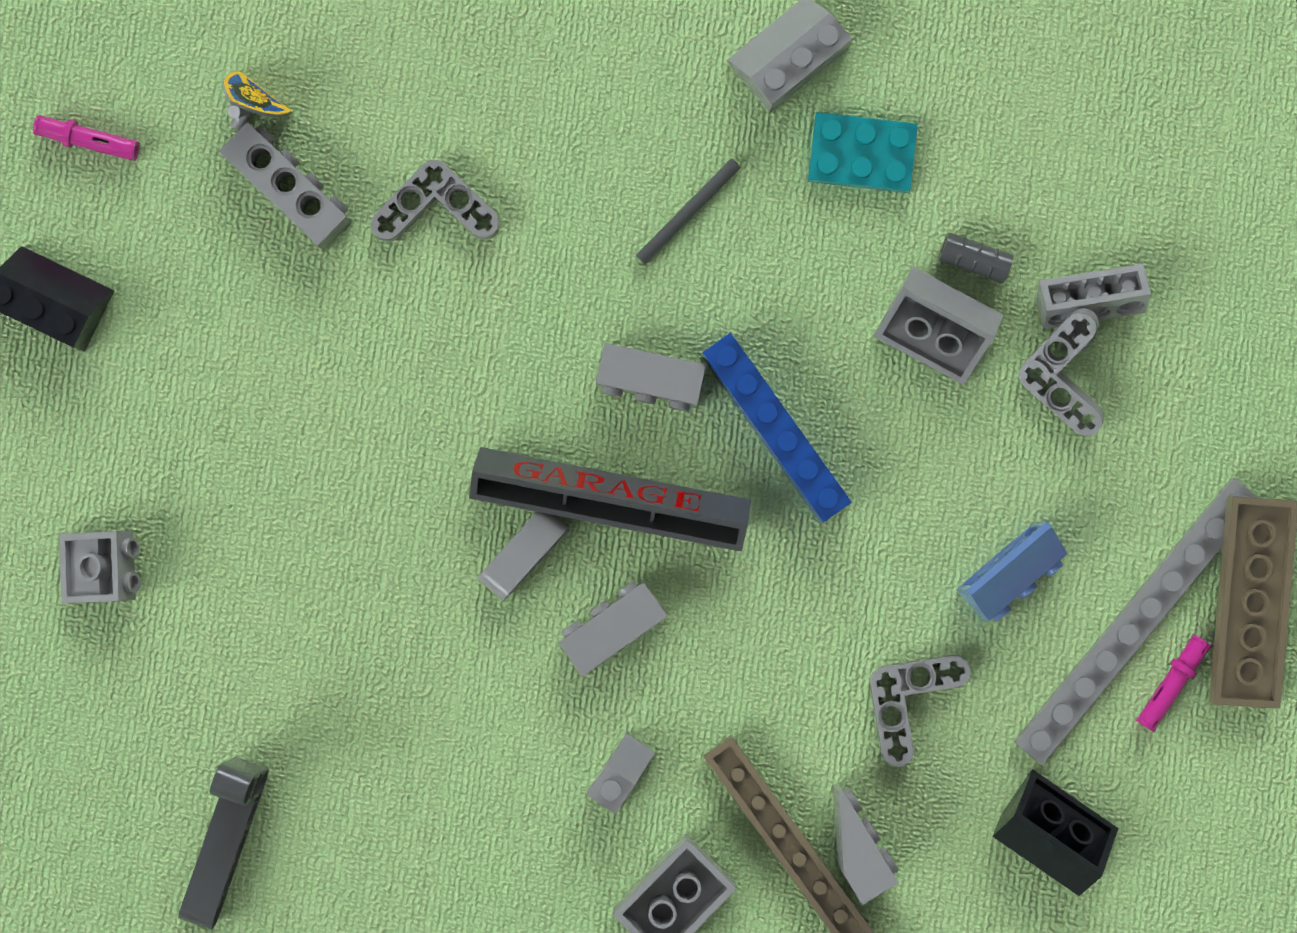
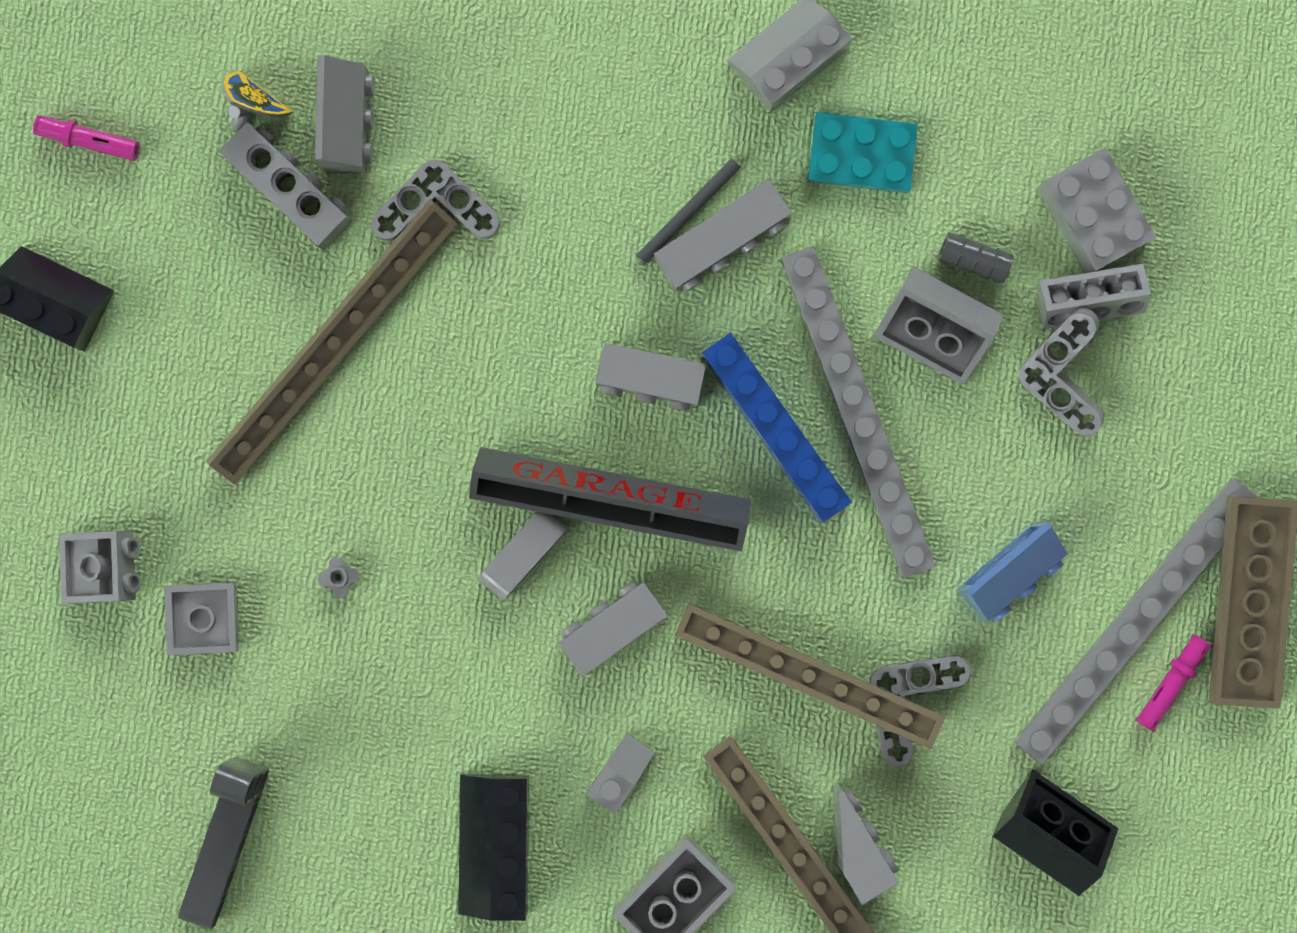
(201, 618): none -> light grey plate
(331, 342): none -> dark tan plate
(343, 115): none -> light grey slope
(348, 576): none -> light grey plate
(494, 846): none -> black slope
(722, 236): none -> light grey brick
(810, 676): none -> dark tan plate
(858, 412): none -> light grey plate
(1096, 211): none -> light grey brick

